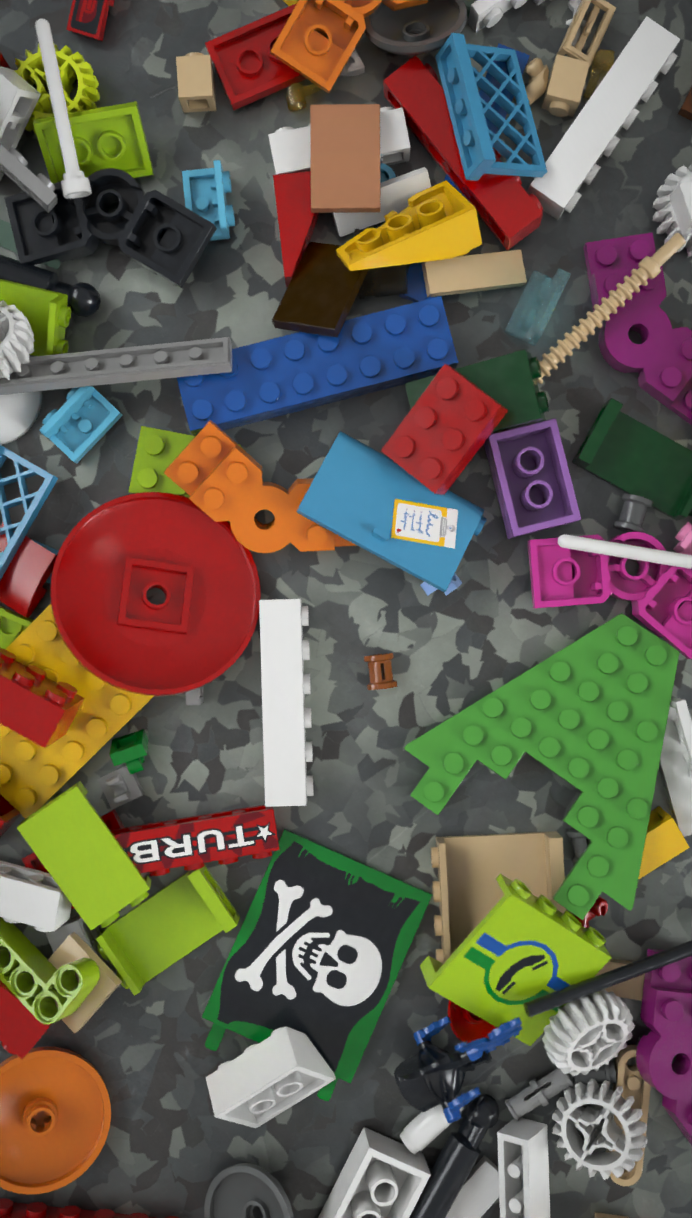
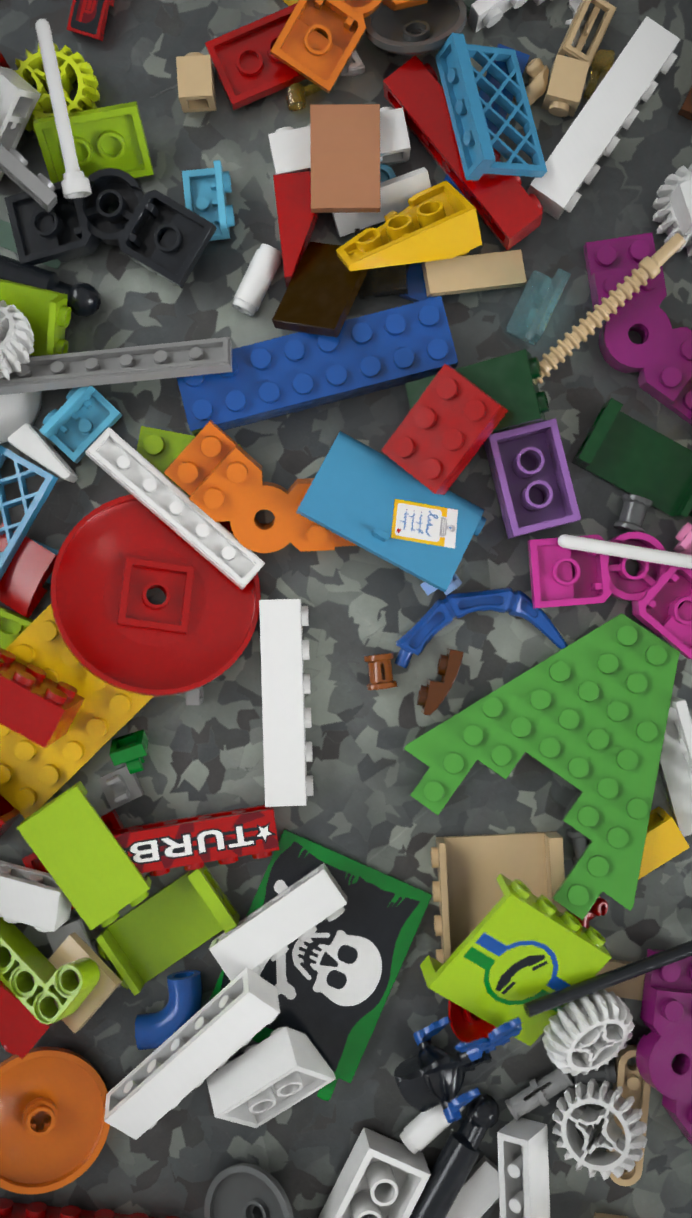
(36, 446): none -> white slope
(174, 508): none -> white tile
(182, 1004): none -> blue cylinder
(192, 1054): none -> white brick
(257, 279): none -> white piece
(279, 923): none -> white brick
(435, 691): none -> reddish brown slope
(461, 604): none -> blue animal

